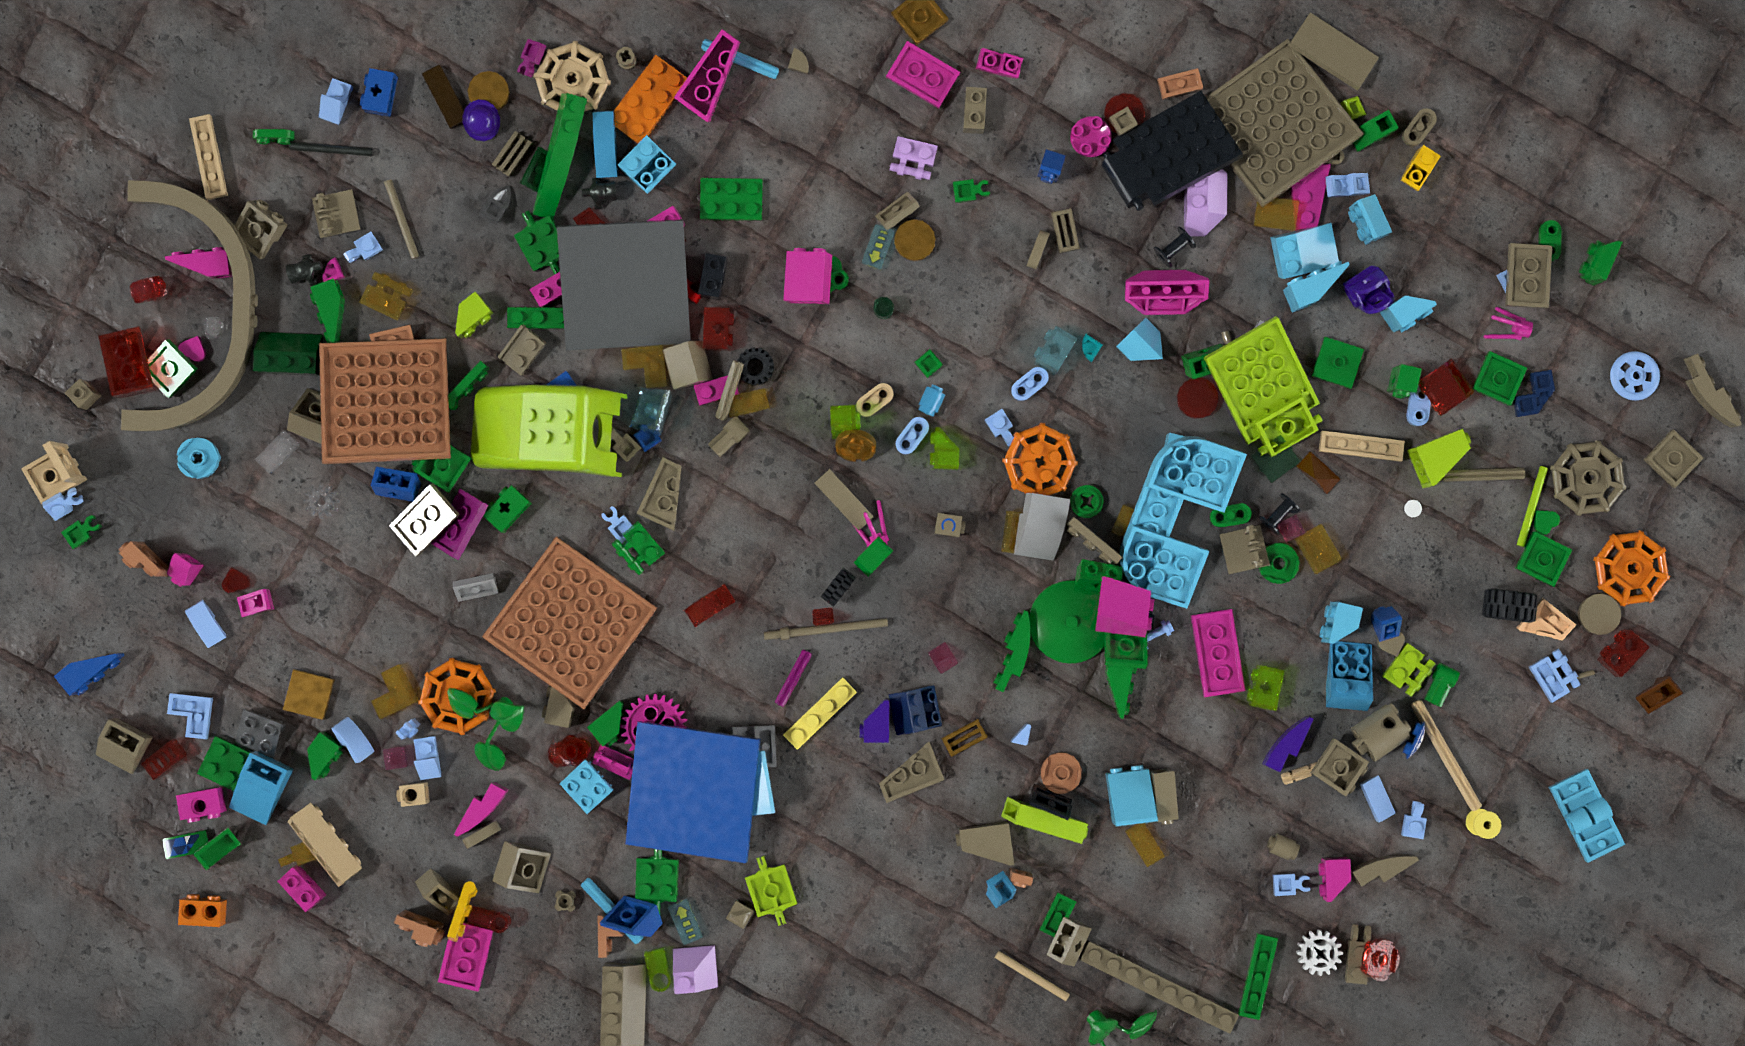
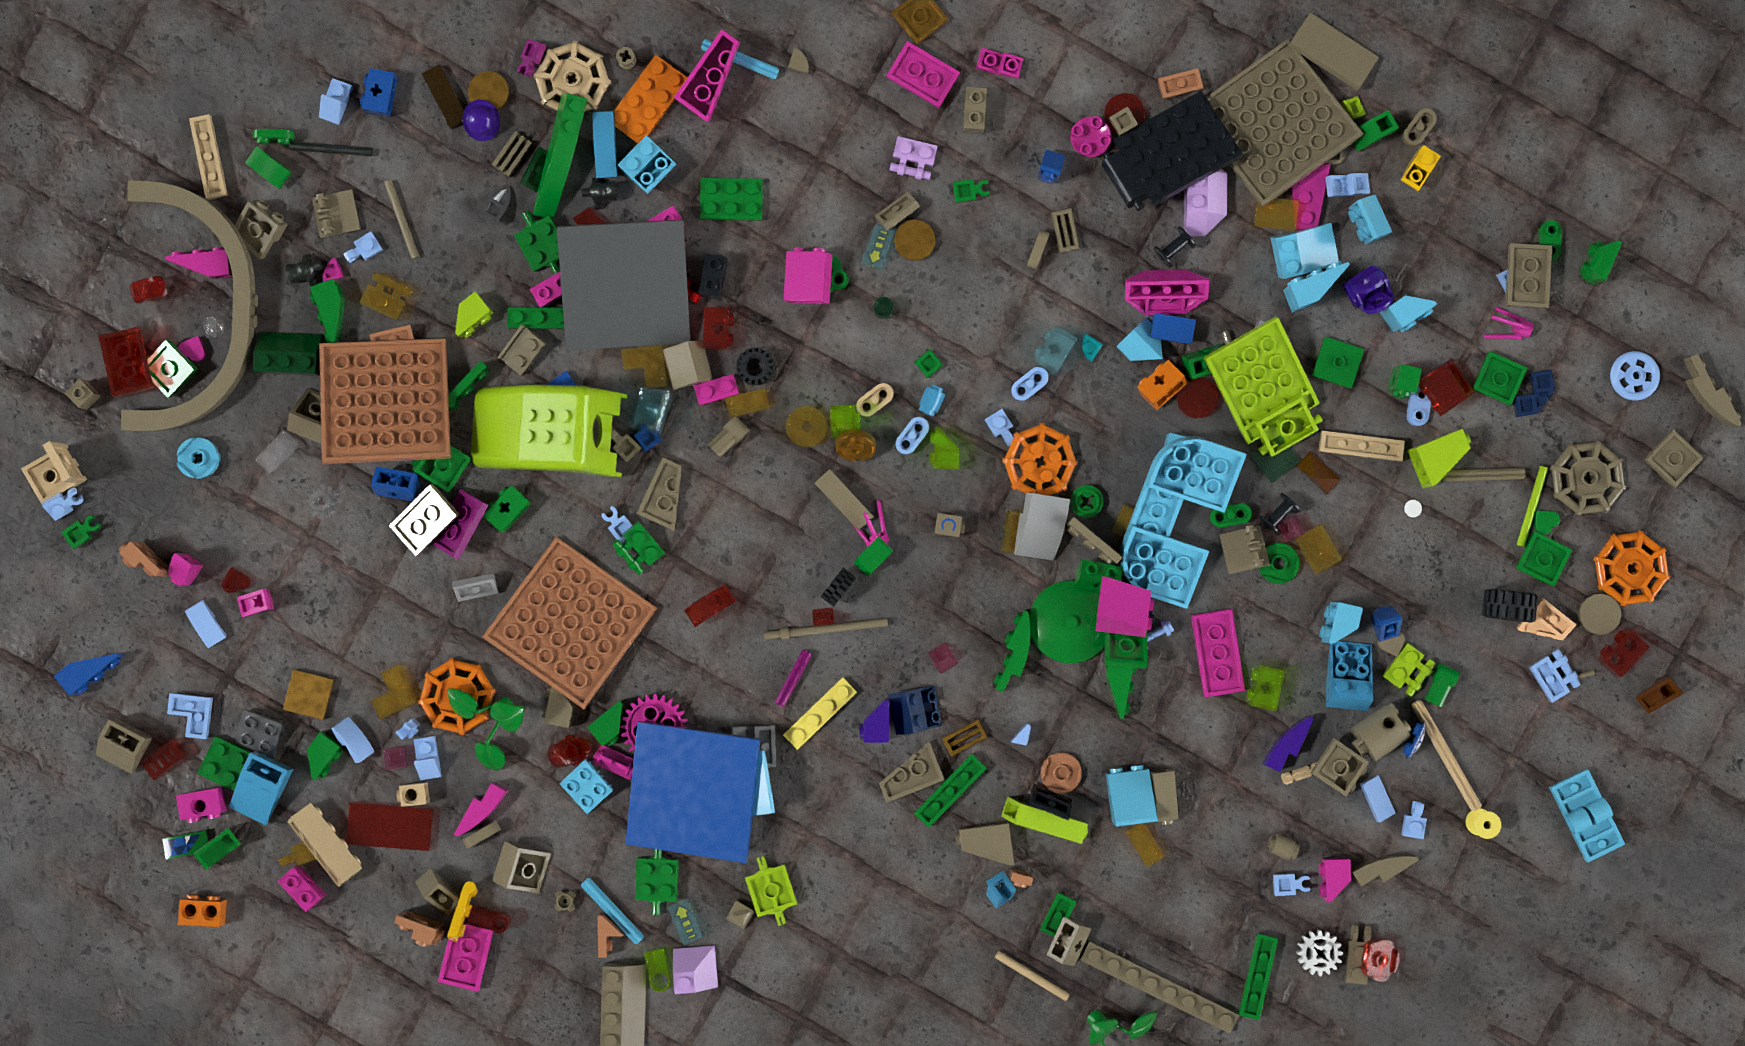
(268, 167): none -> green slope
(389, 826): none -> clear red tile
(633, 917): blue slope -> none
(729, 390): dark tan axle -> none
(814, 418): none -> clear yellow plate
(950, 790): none -> green plate
(1159, 394): none -> orange brick
(1172, 328): none -> blue panel

